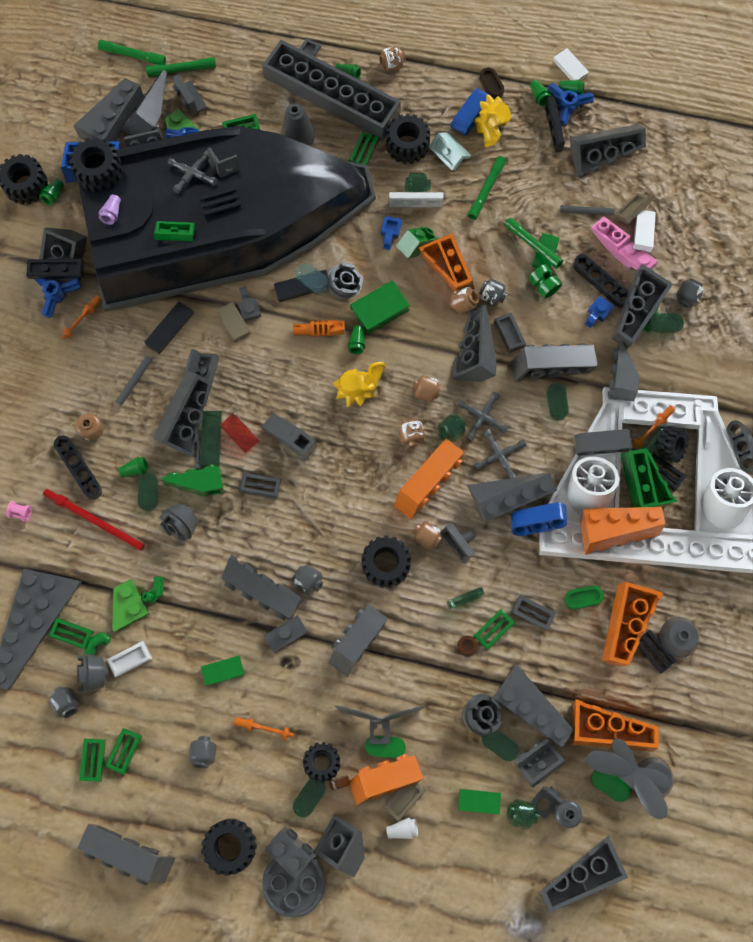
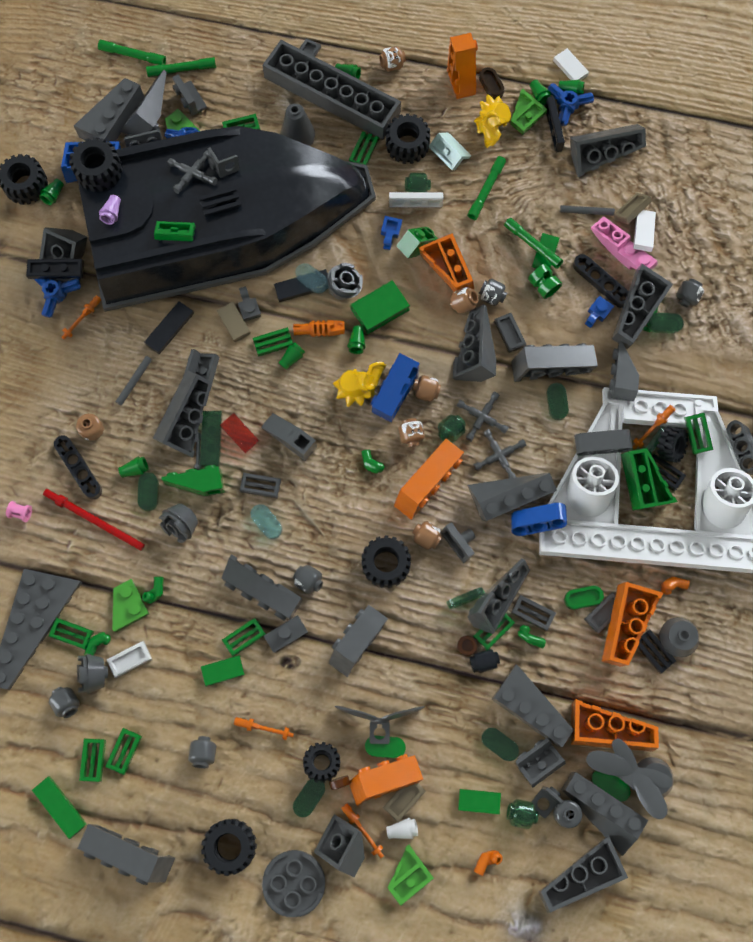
(59, 807): none -> green tile
(248, 634): none -> green tile
(266, 521): none -> clear light blue tile
(273, 341): none -> green tile
(290, 852): dark grey bracket -> none
(291, 356): none -> green cone
(353, 818): none -> orange piece
(370, 464): none -> green arm
(395, 387): none -> blue wedge
(409, 877): none -> bright green wing
(462, 65): none -> orange wedge
(464, 119): blue beam -> none
(482, 714): dark grey cone -> none
(484, 661): none -> black brick
(486, 859): none -> orange arm
(494, 603): none -> dark grey wedge
(527, 112): none -> bright green wing
(531, 639): none -> green arm
(601, 615): none -> dark grey tile
(605, 812): none -> dark grey wedge
(617, 526): orange wedge -> none
(673, 582): none -> orange arm
(699, 438): none -> green tile

